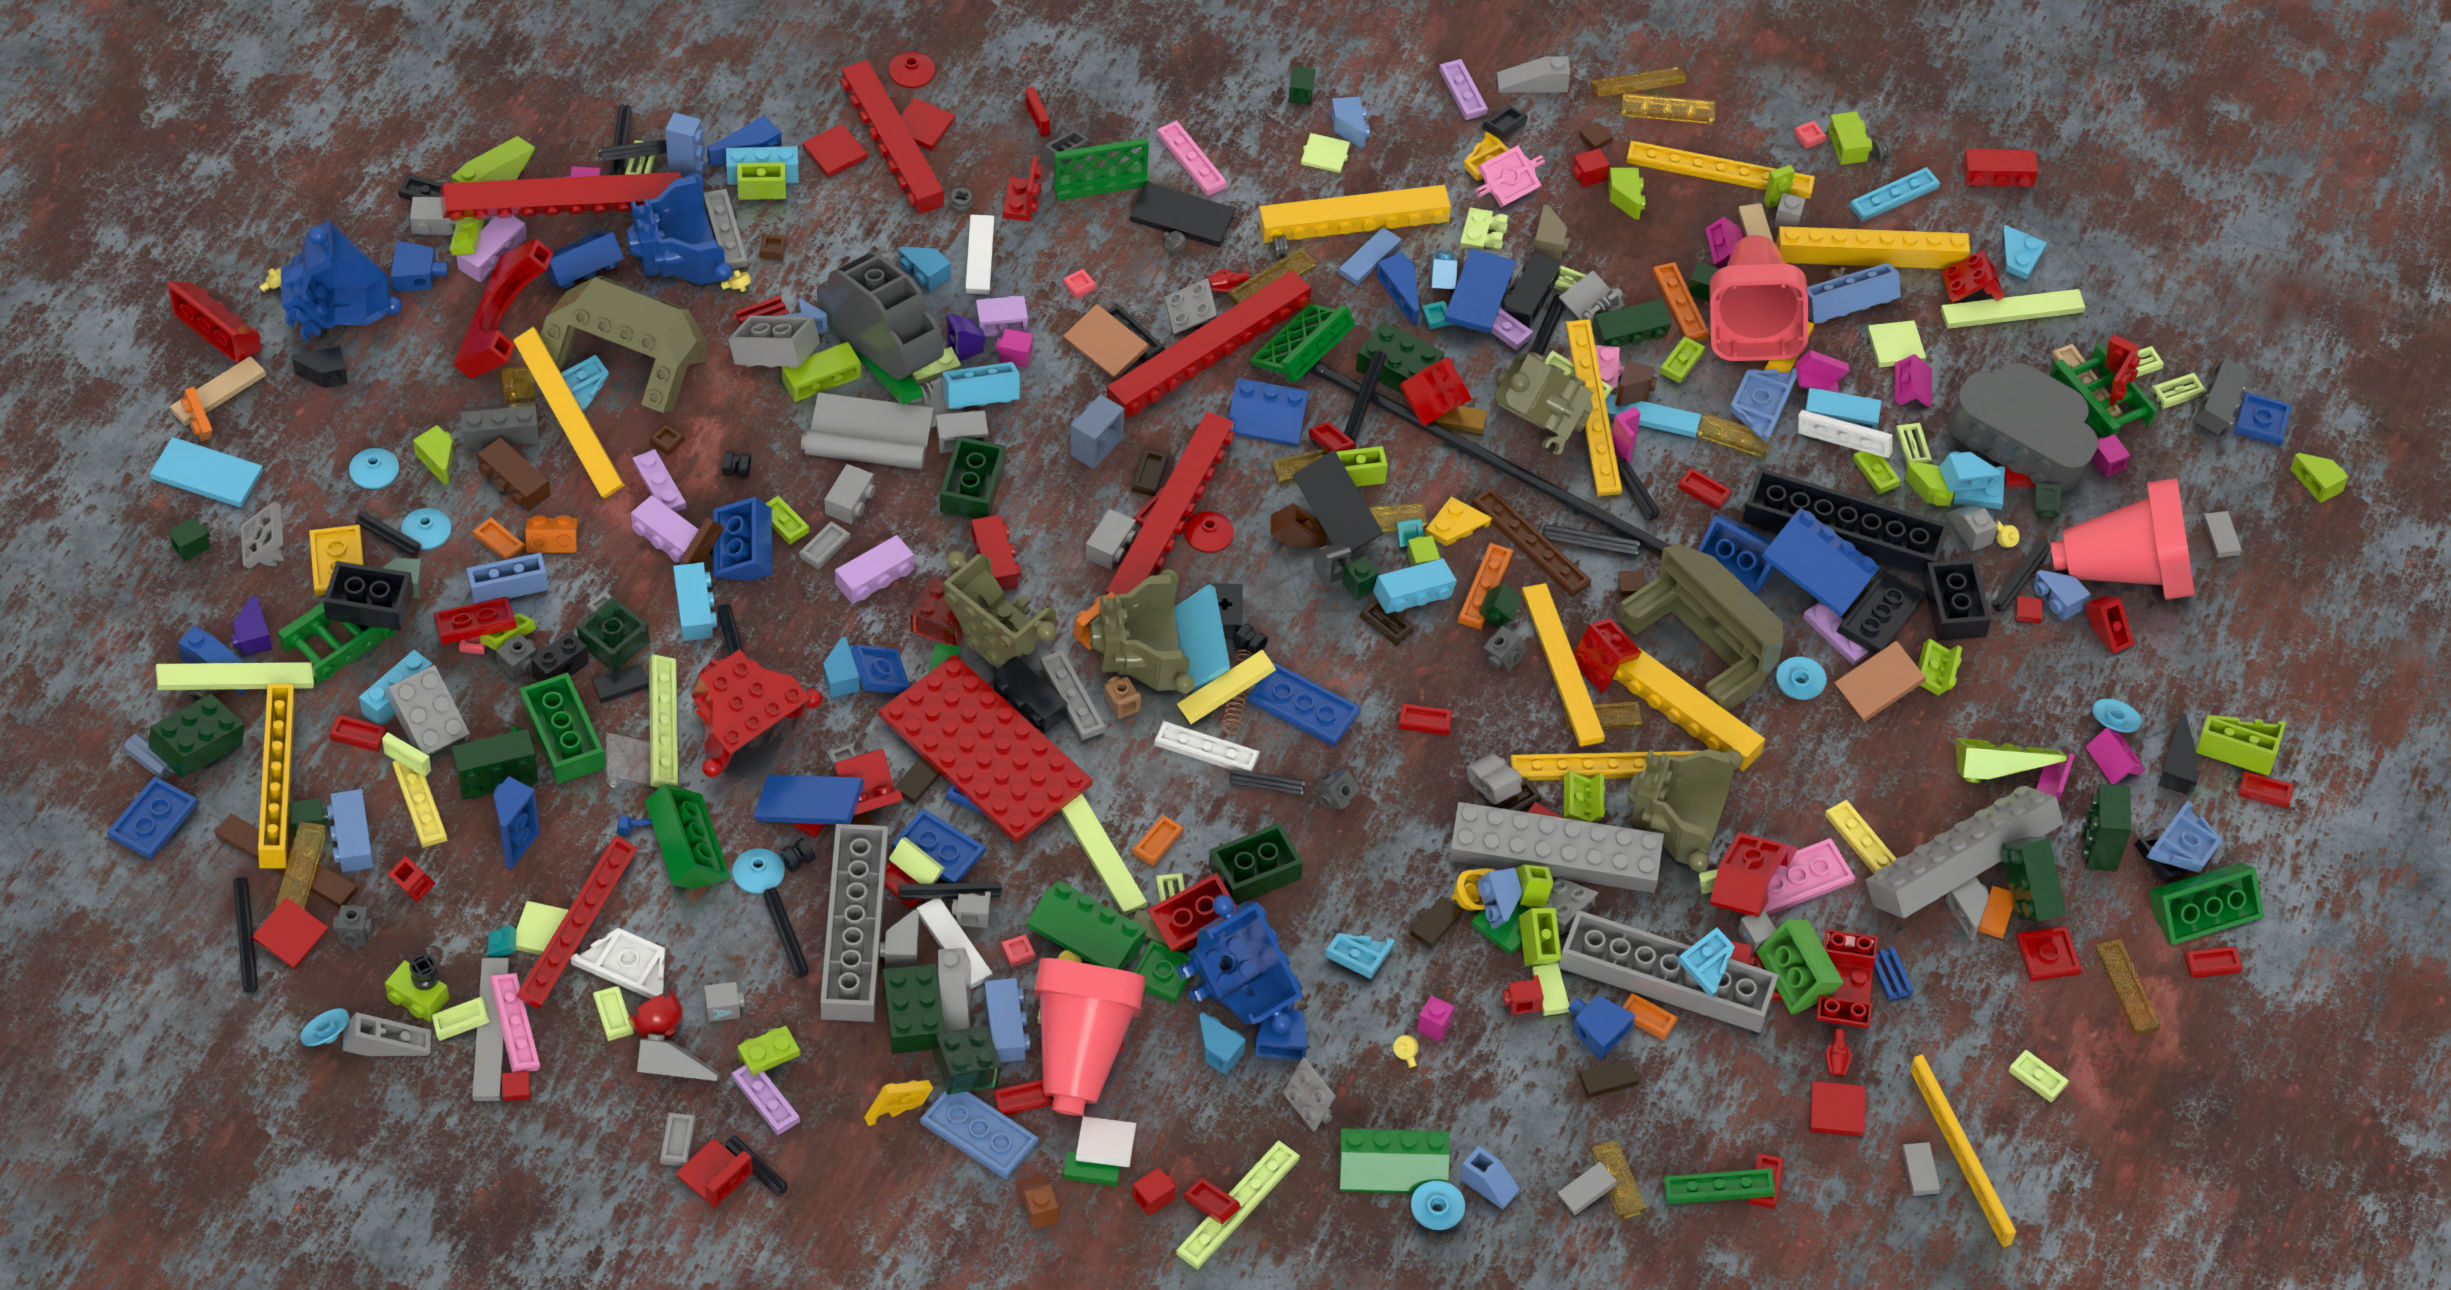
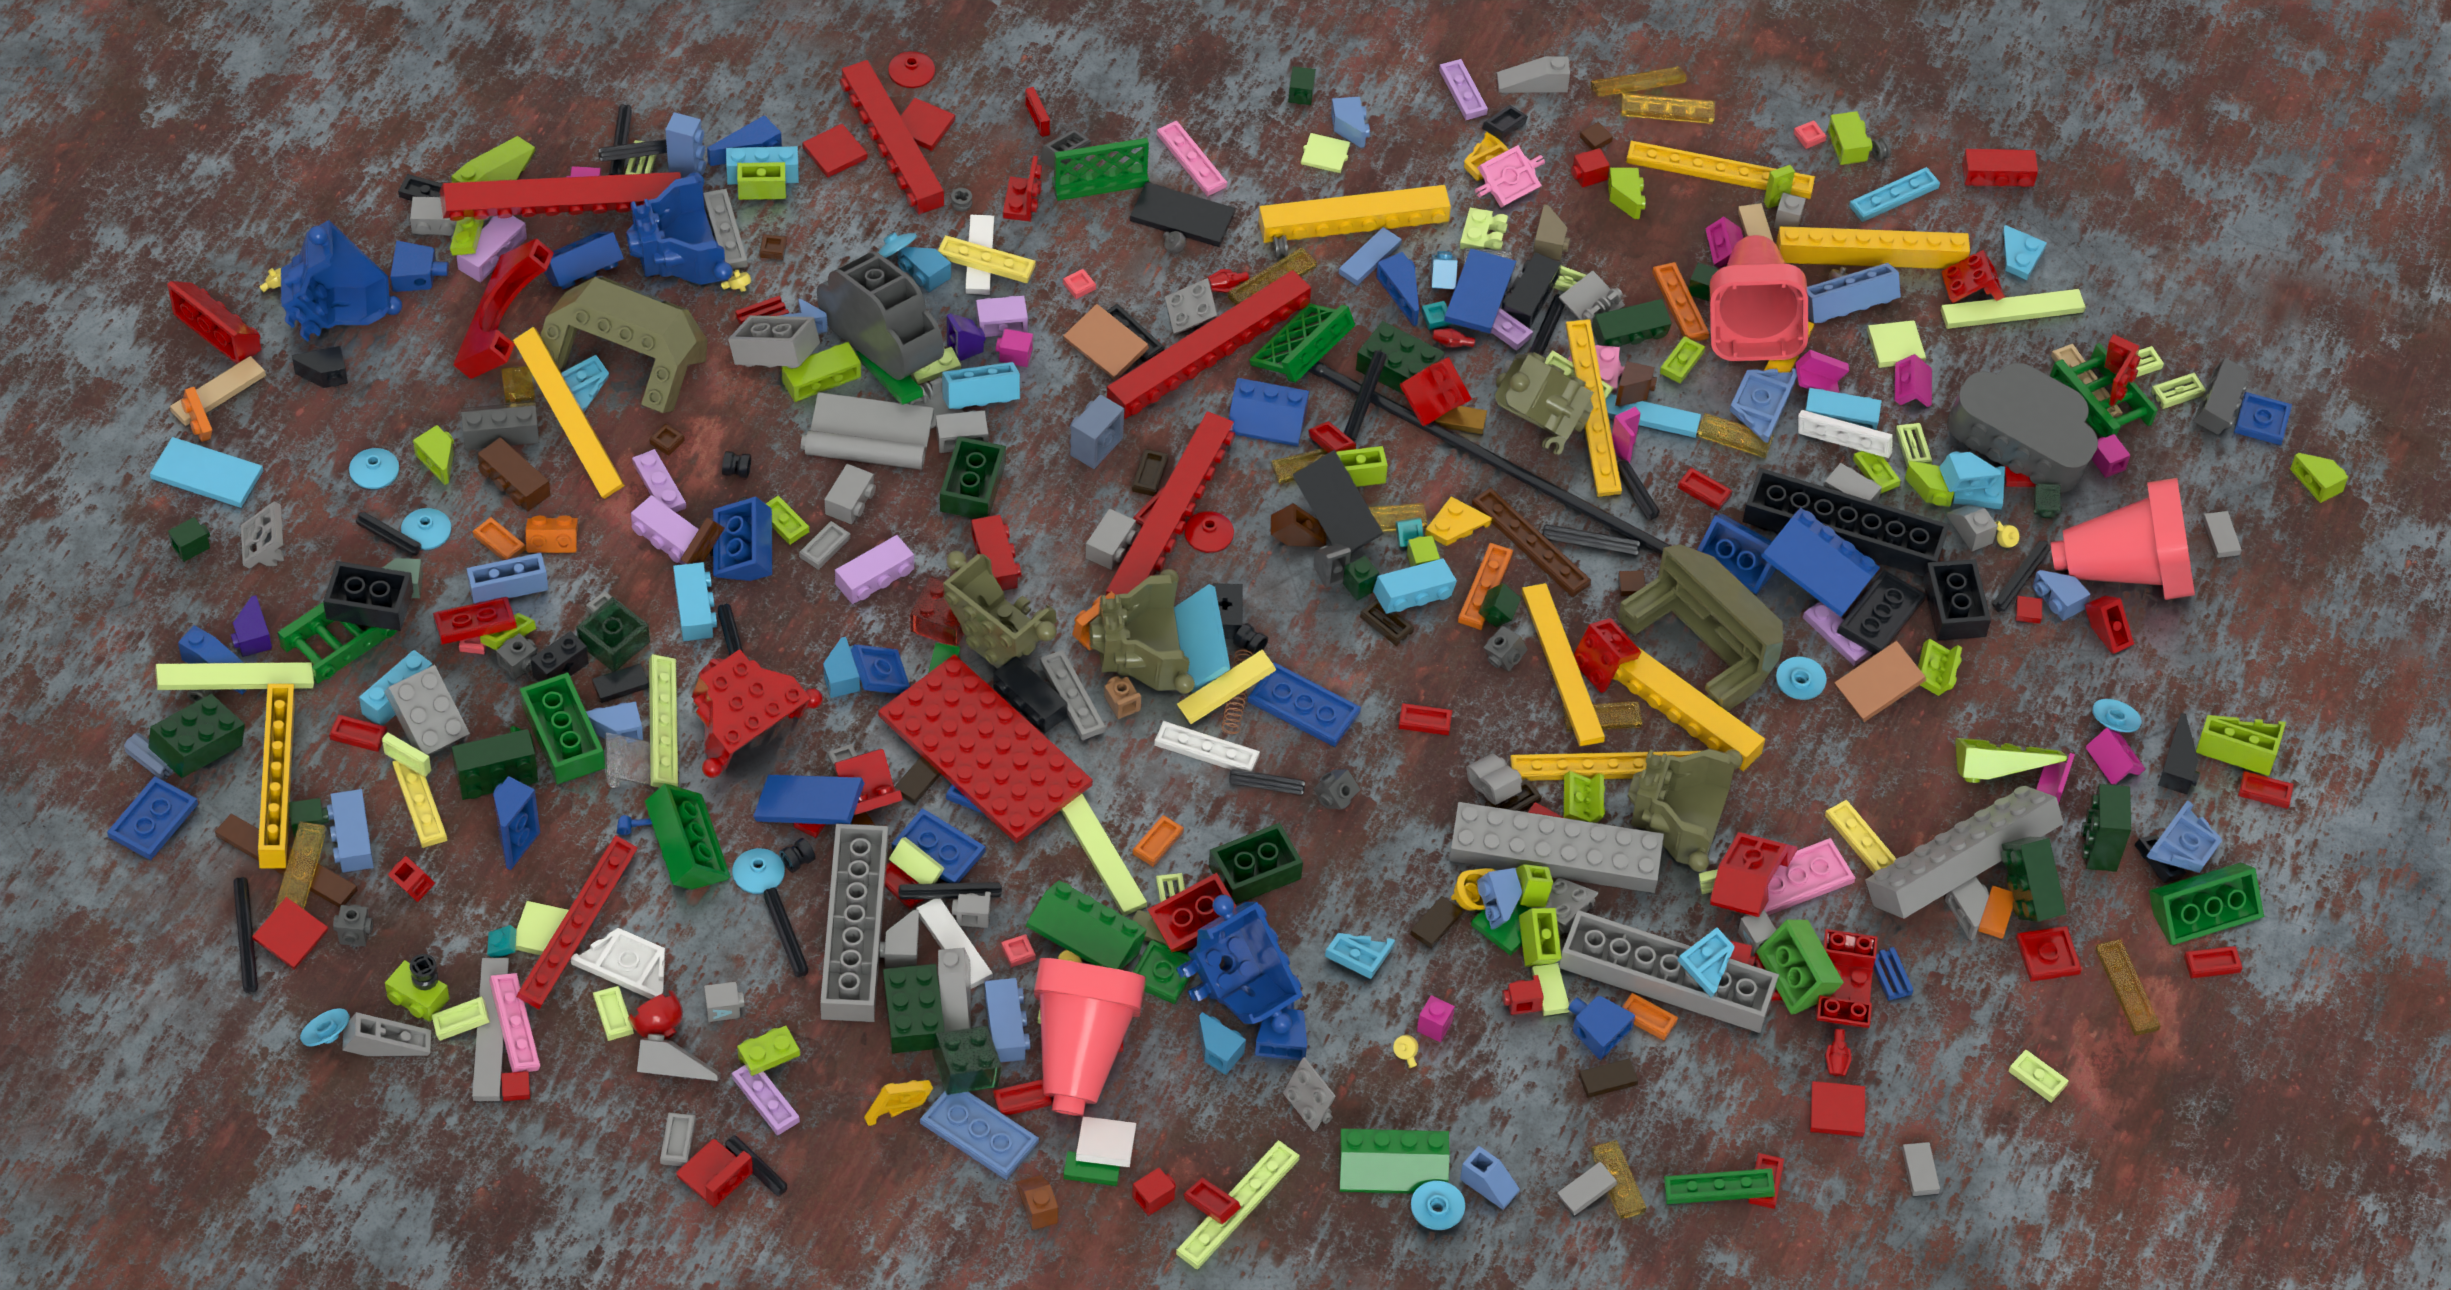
(333, 545): yellow tile -> none
(617, 720): none -> medium blue slope
(894, 243): none -> medium azure dish
(987, 259): none -> light yellow tile
(1452, 338): none -> red piece
(1850, 482): none -> light grey brick
(1962, 1151): yellow tile -> none

